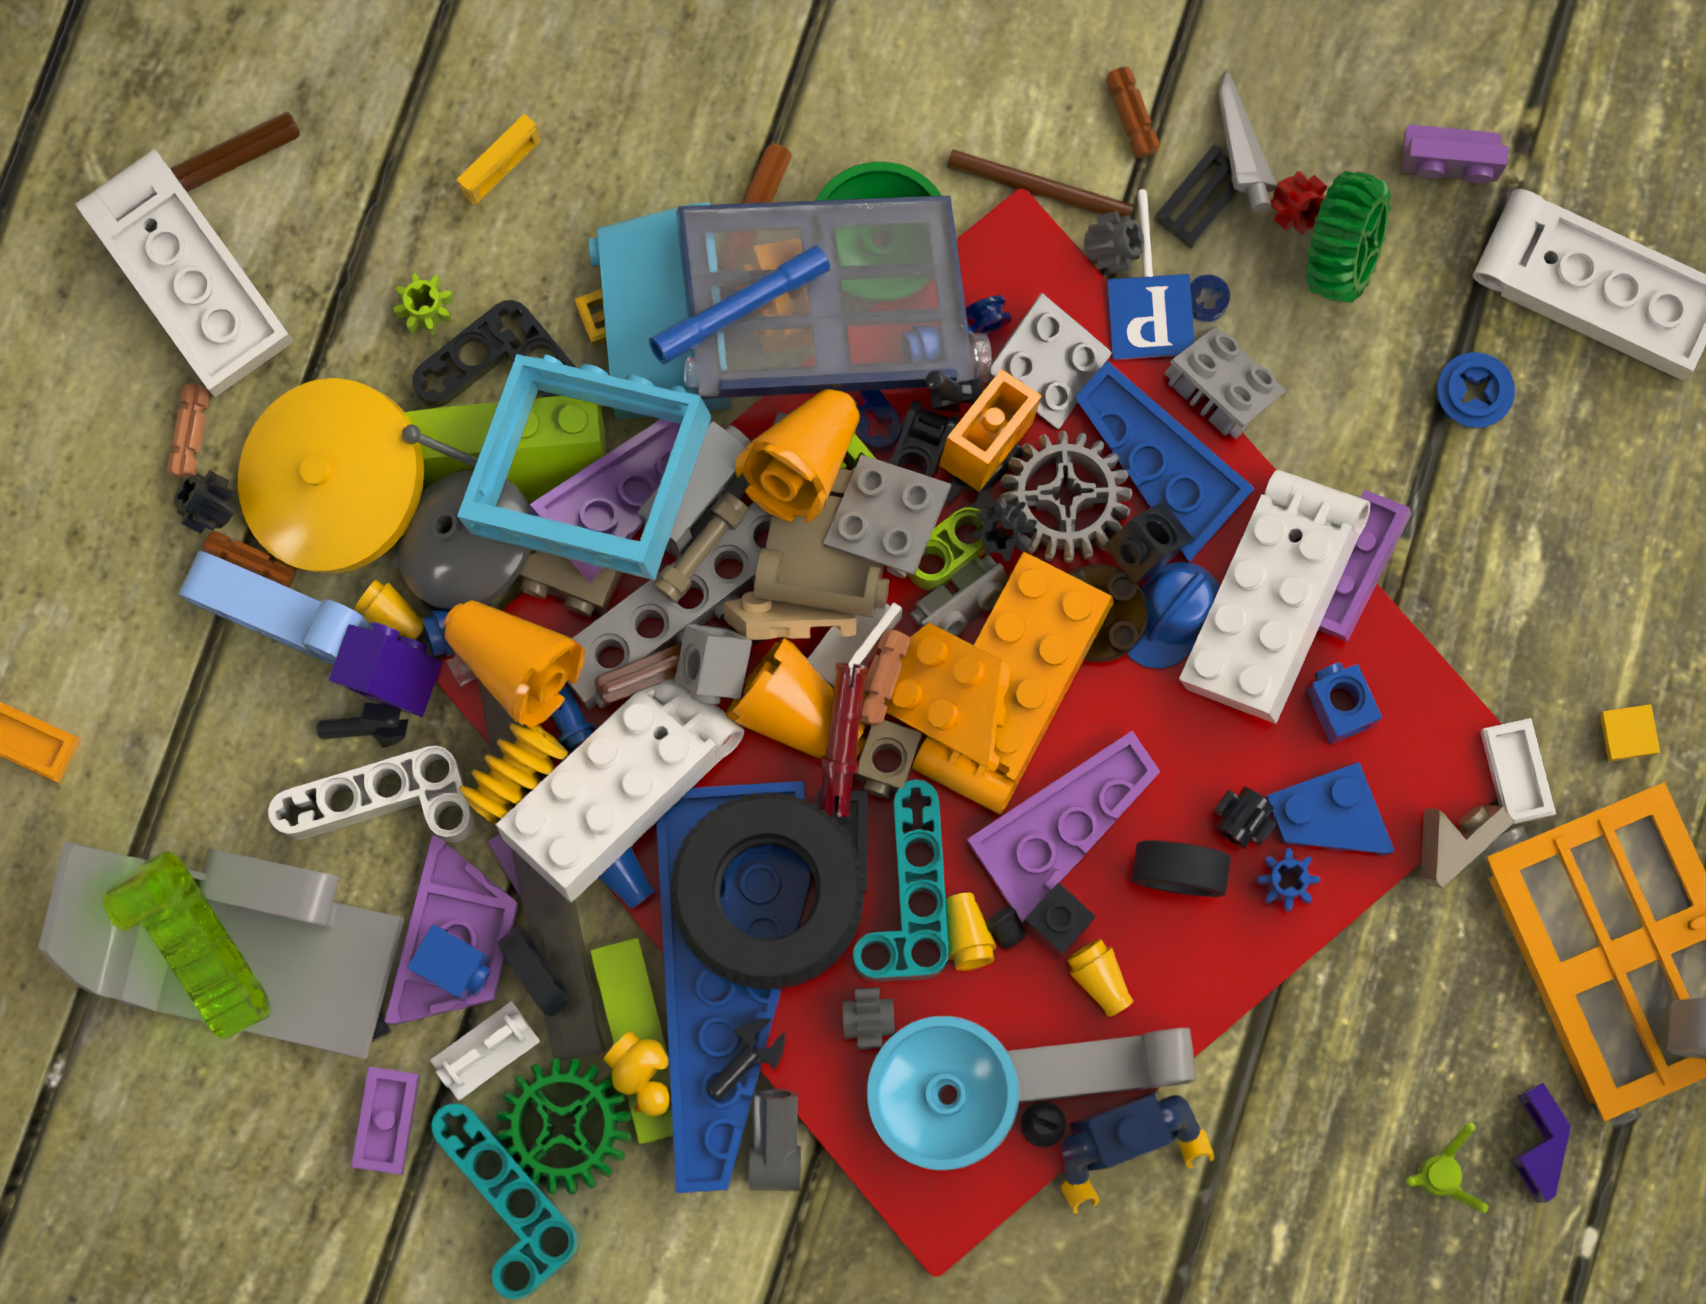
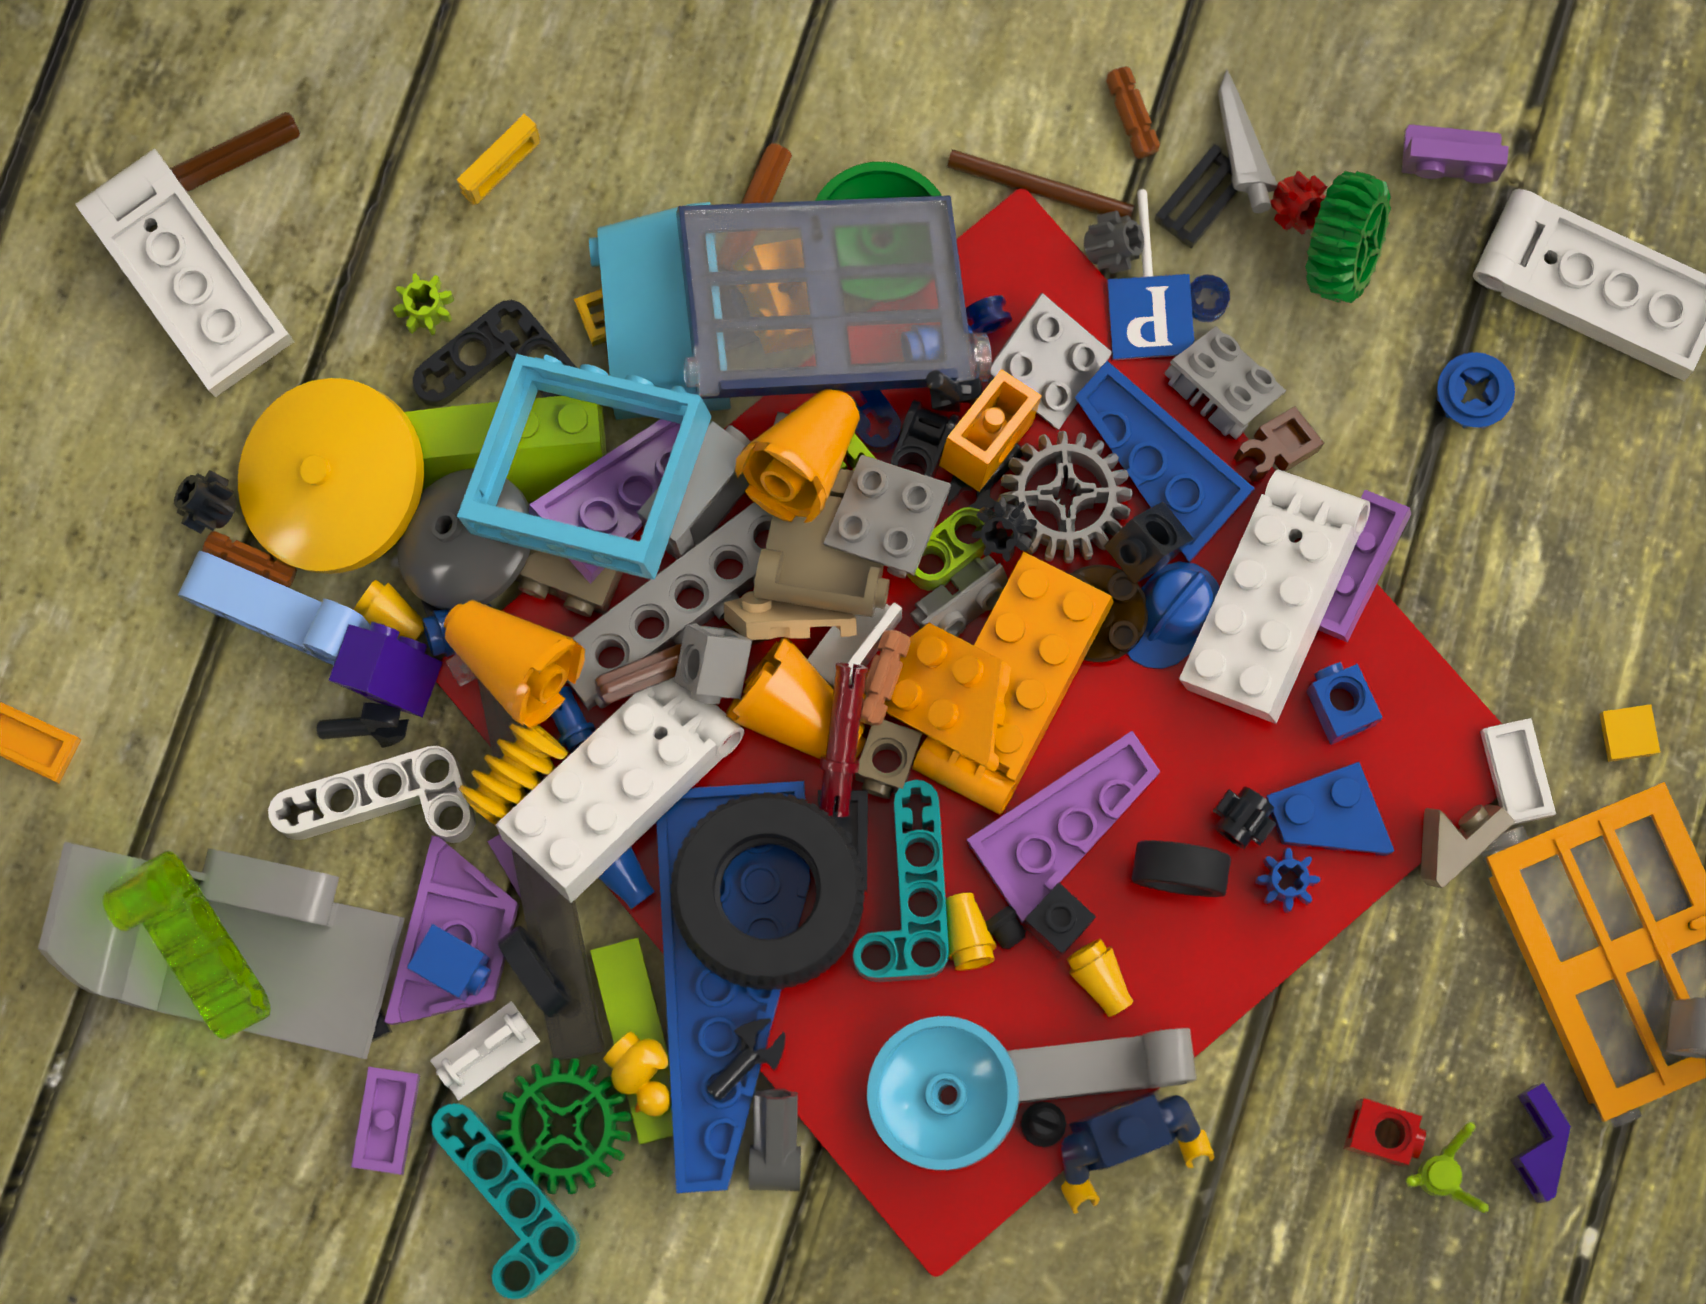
(188, 430): nougat axle -> none
(411, 434): dark grey hinge -> none
(693, 330): blue piece -> none
(726, 513): dark tan bar -> none
(868, 1018): dark grey gear -> none
(1281, 441): none -> reddish brown plate
(1362, 1136): none -> red brick

